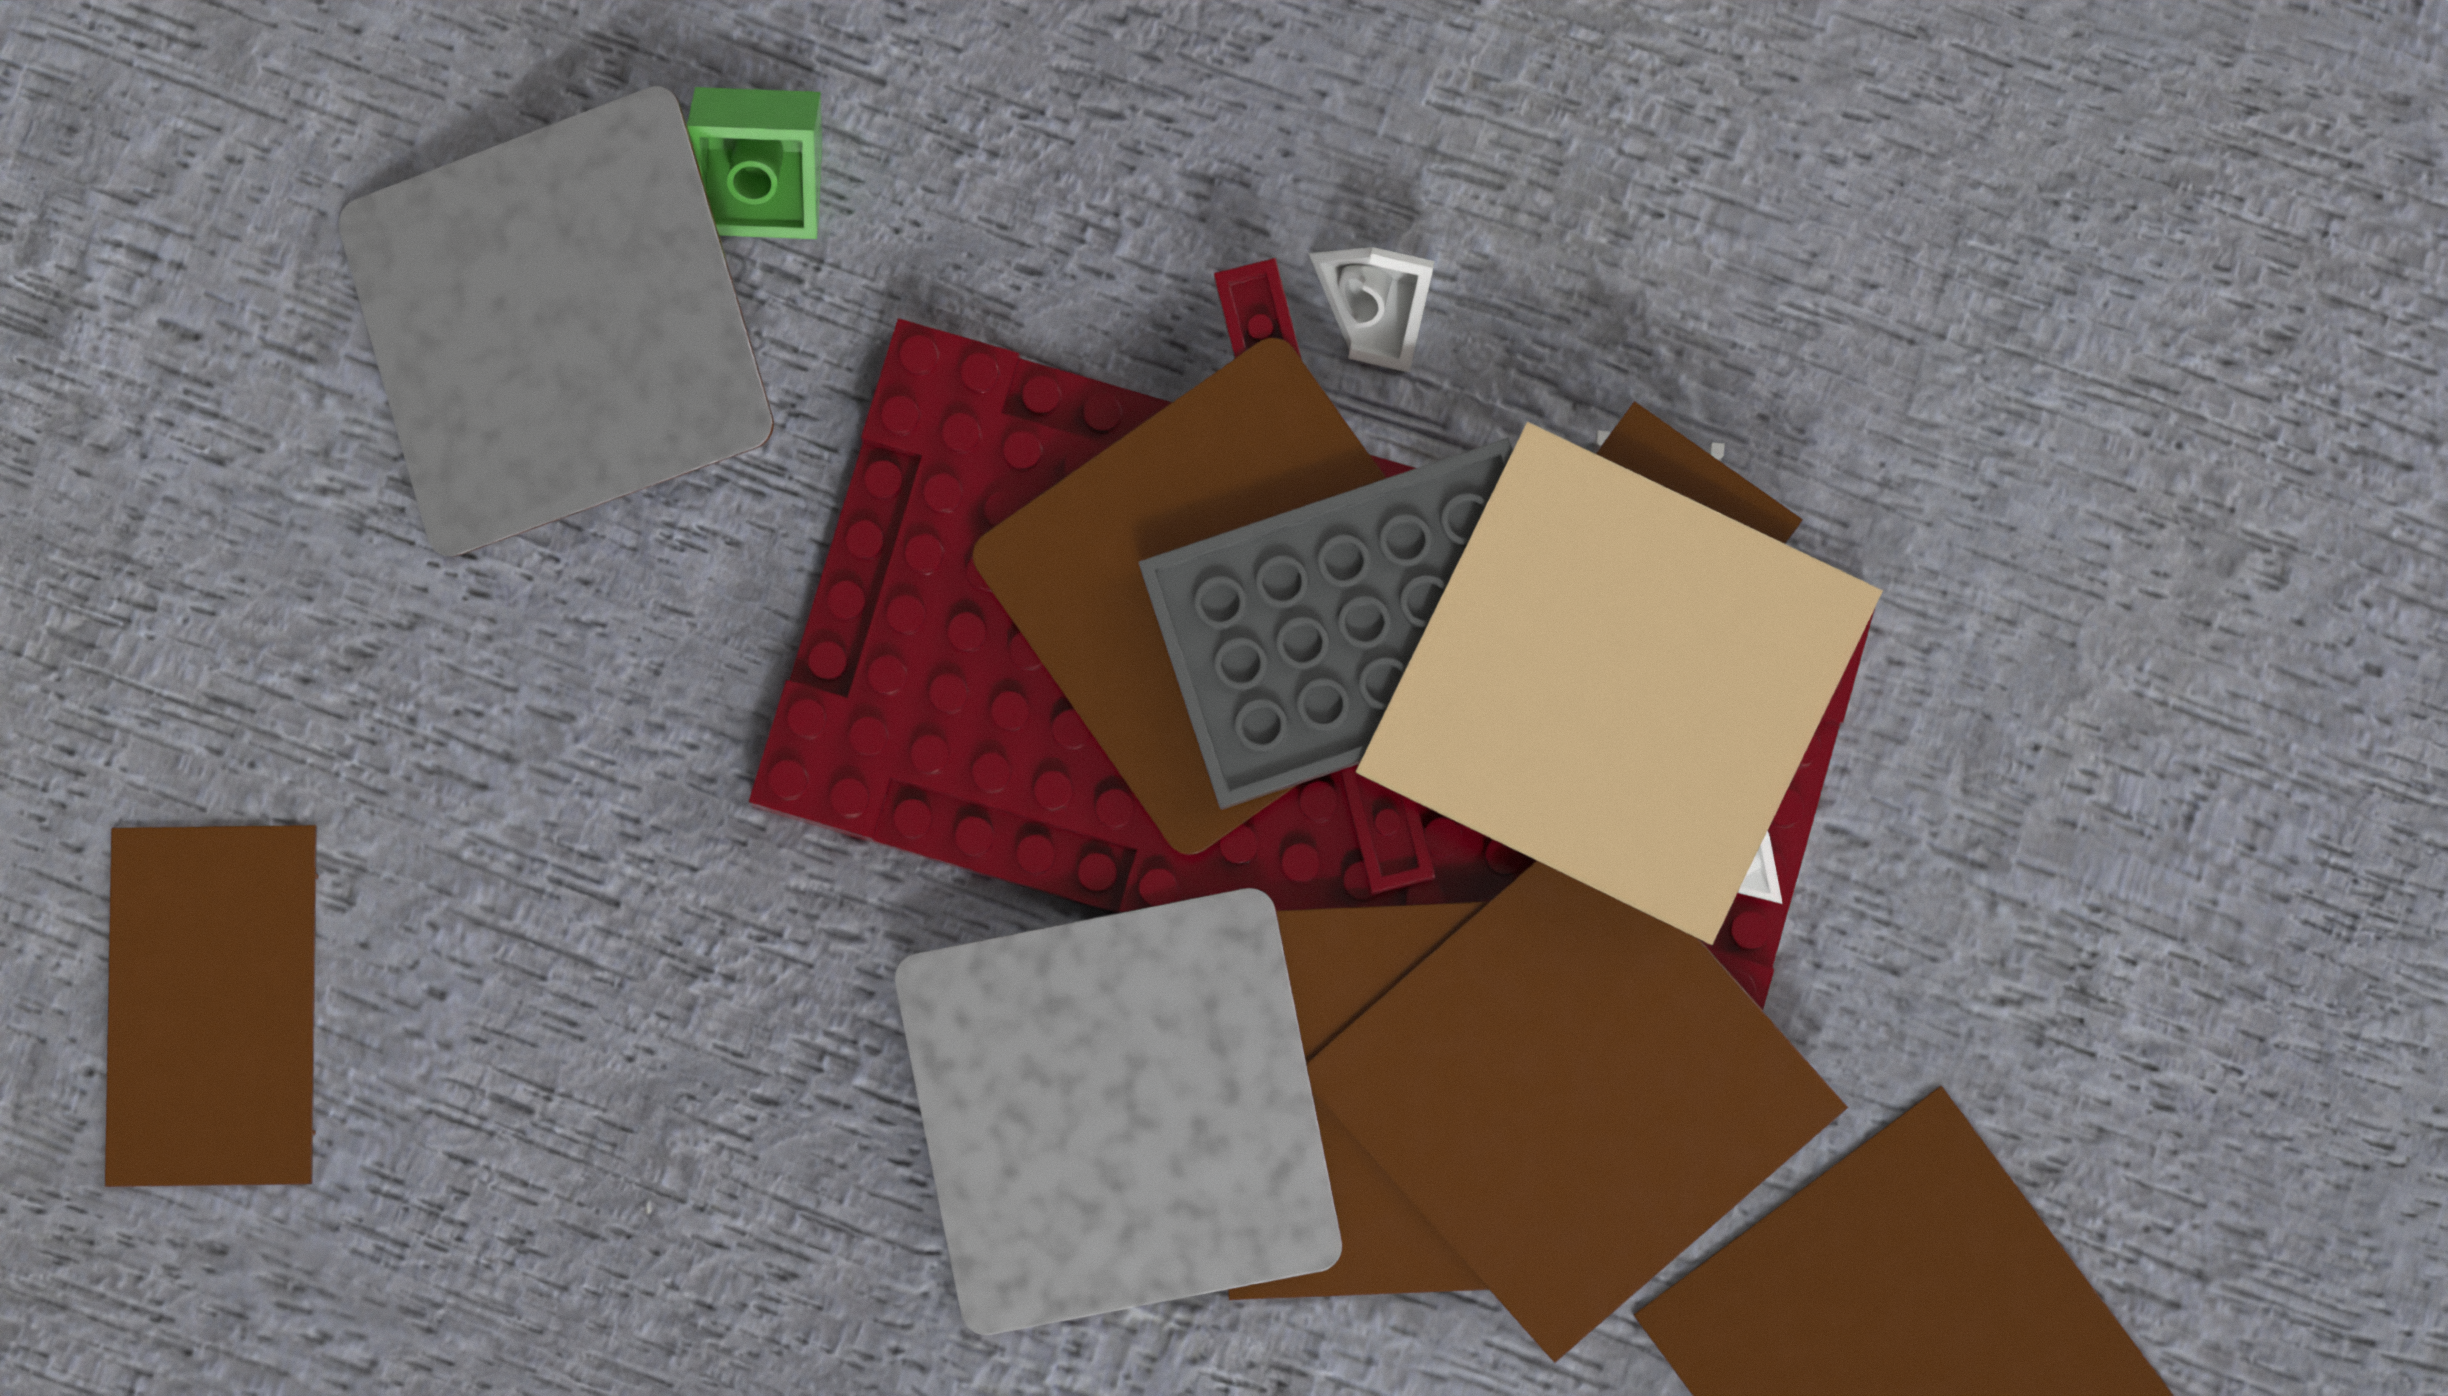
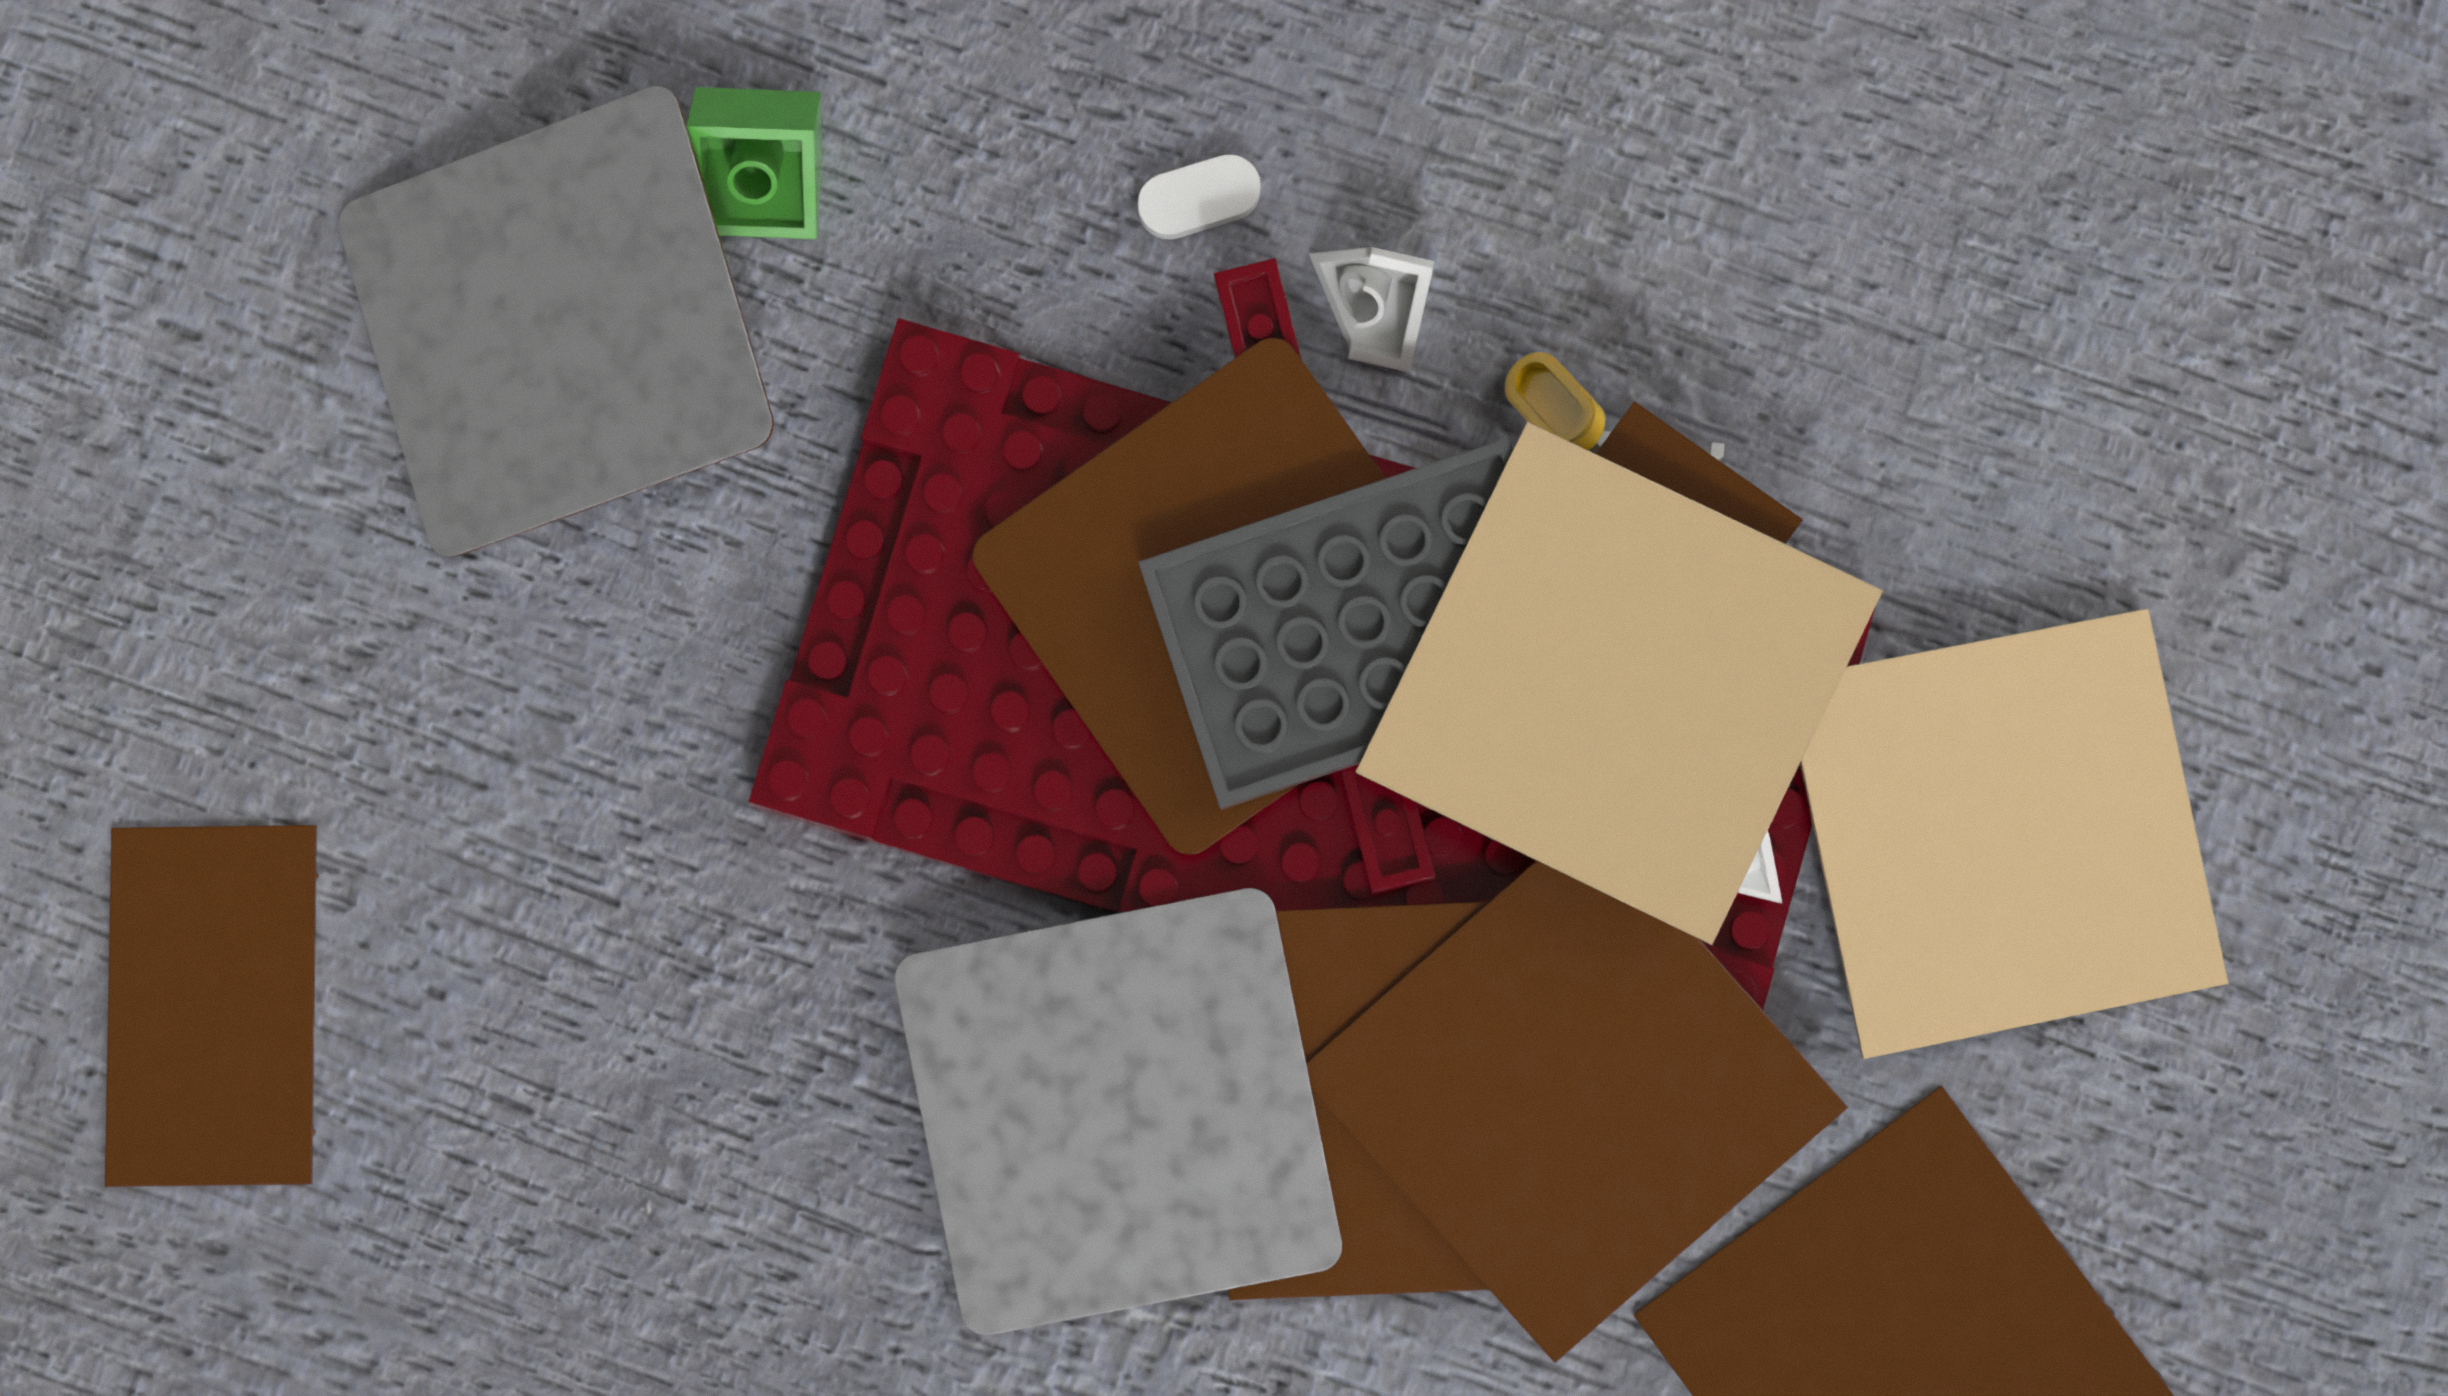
(1199, 197): none -> white tile
(1554, 400): none -> yellow tile
(2008, 835): none -> tan piece

